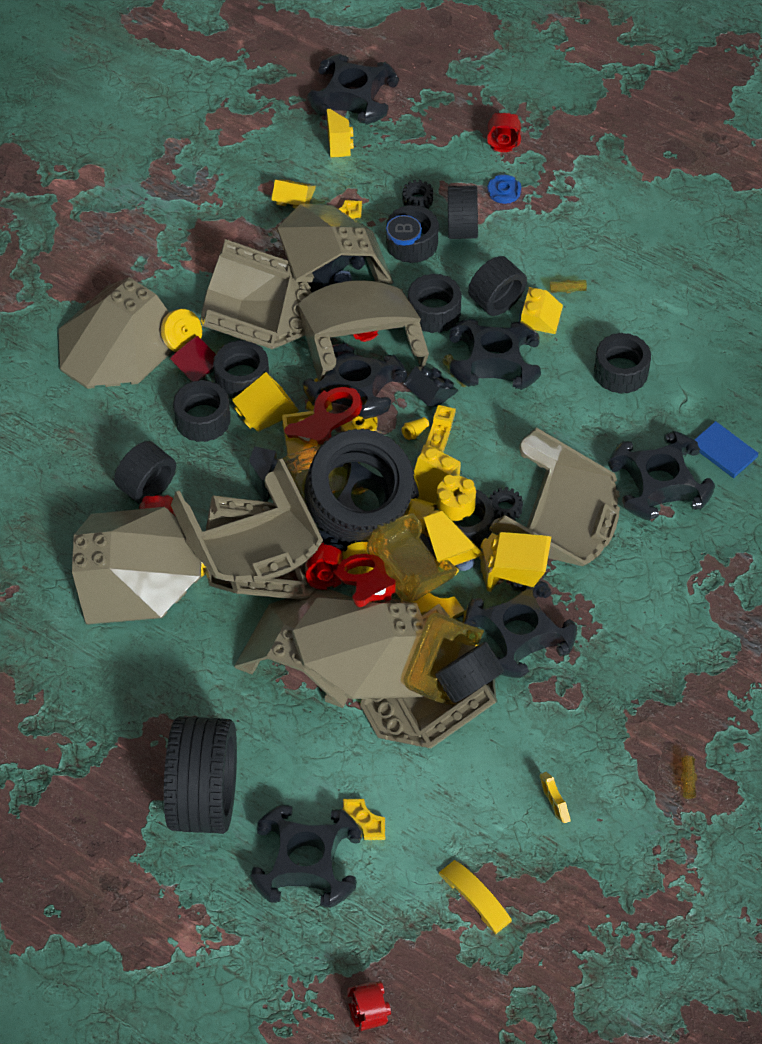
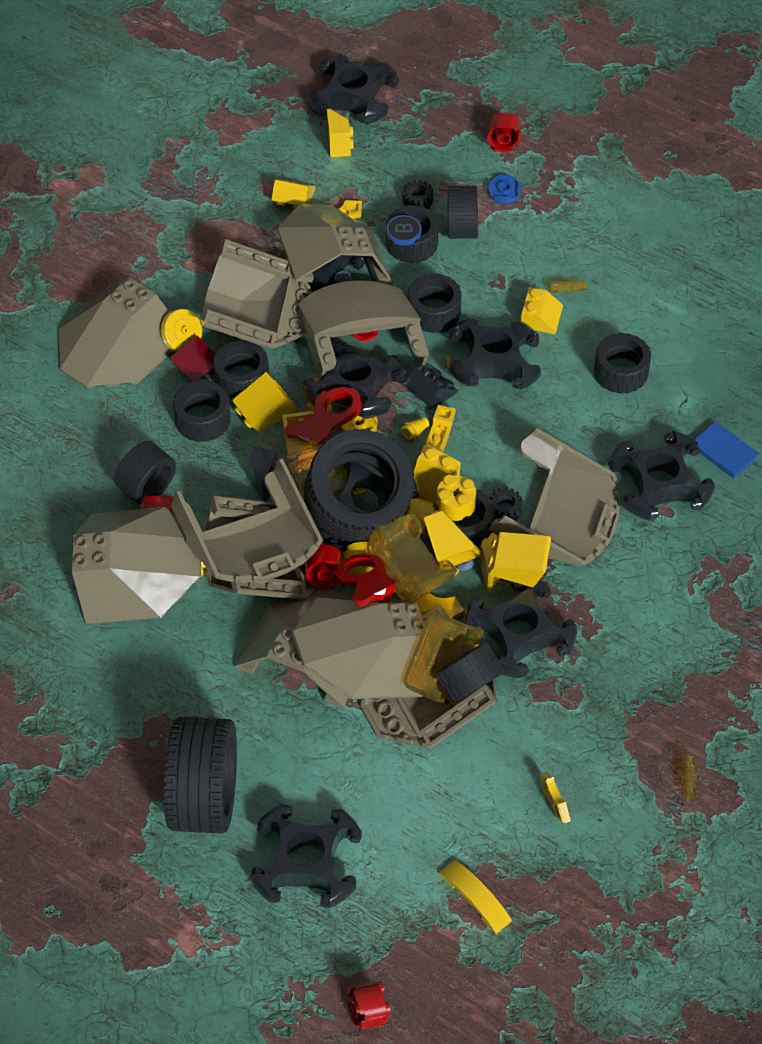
(371, 825): yellow tile -> none
(497, 285): black tyre -> none

